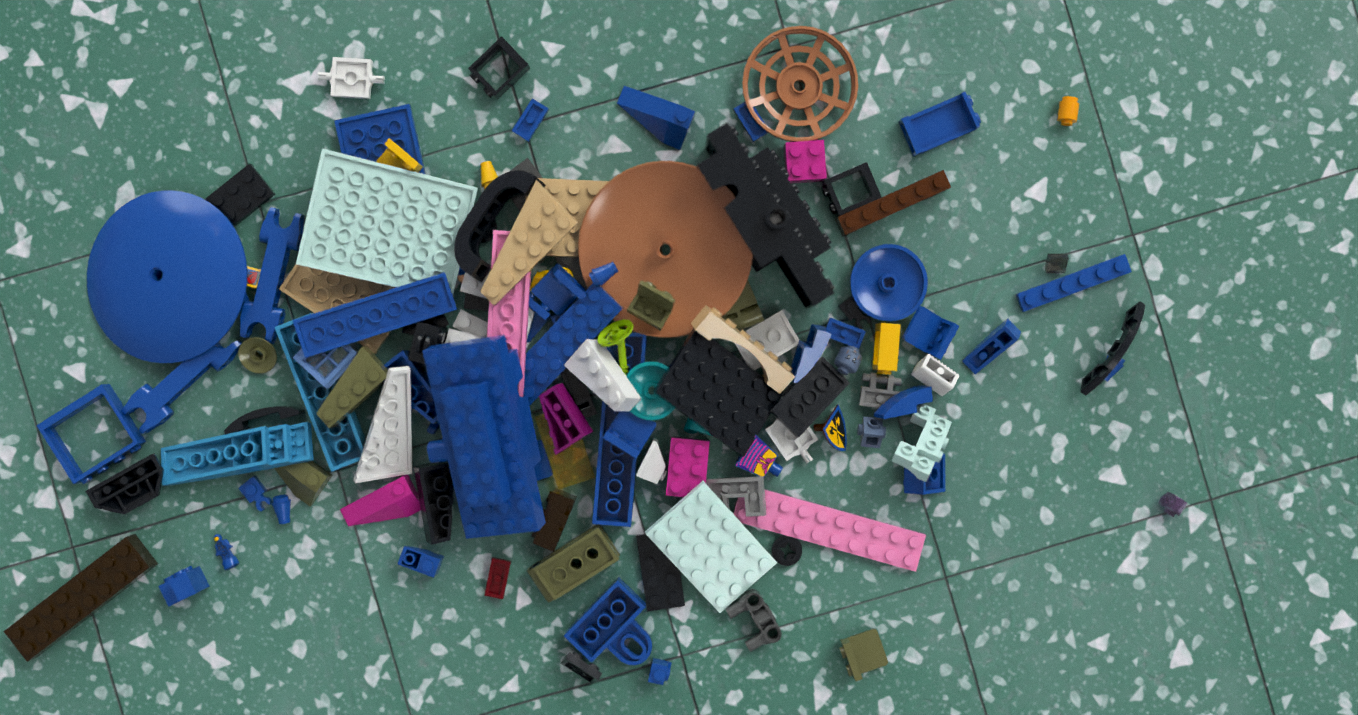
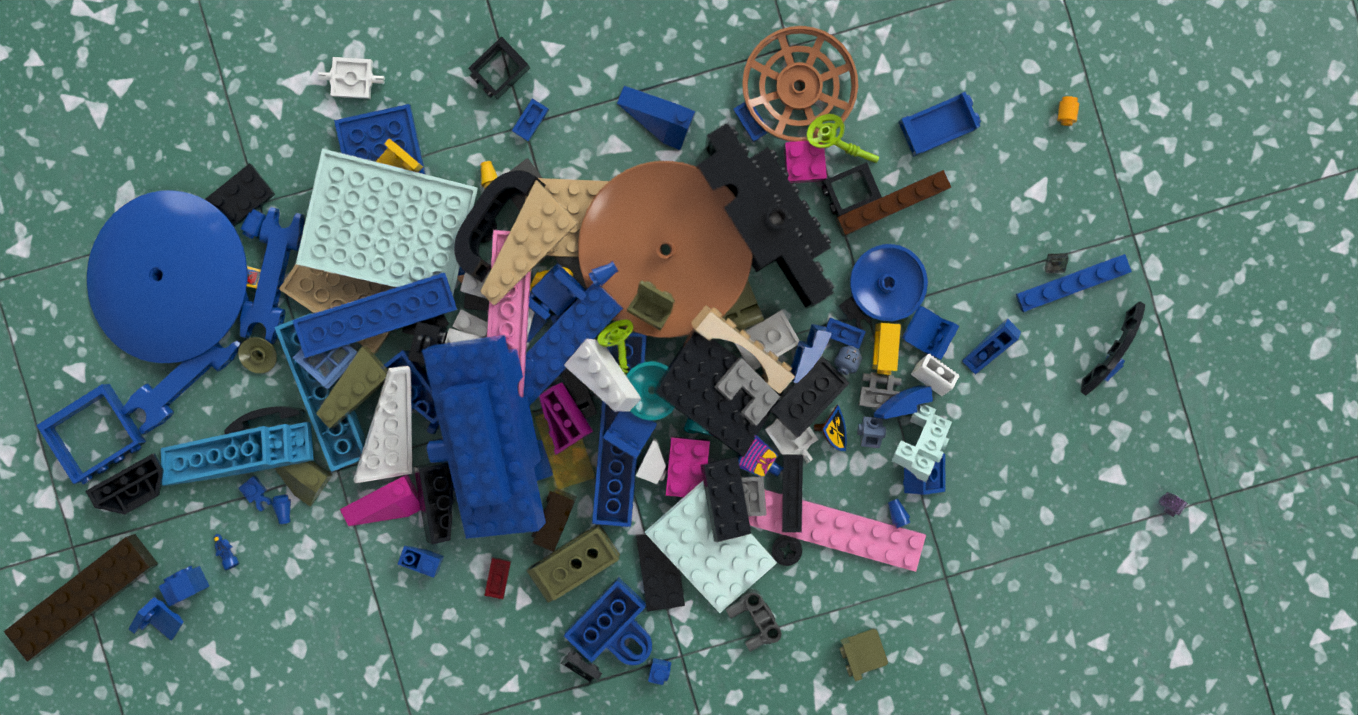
(158, 615): none -> blue bracket
(253, 224): none -> blue brick
(725, 499): none -> black plate
(743, 376): none -> light grey plate
(792, 493): none -> black plate
(828, 134): none -> lime dish
(898, 513): none -> blue cone

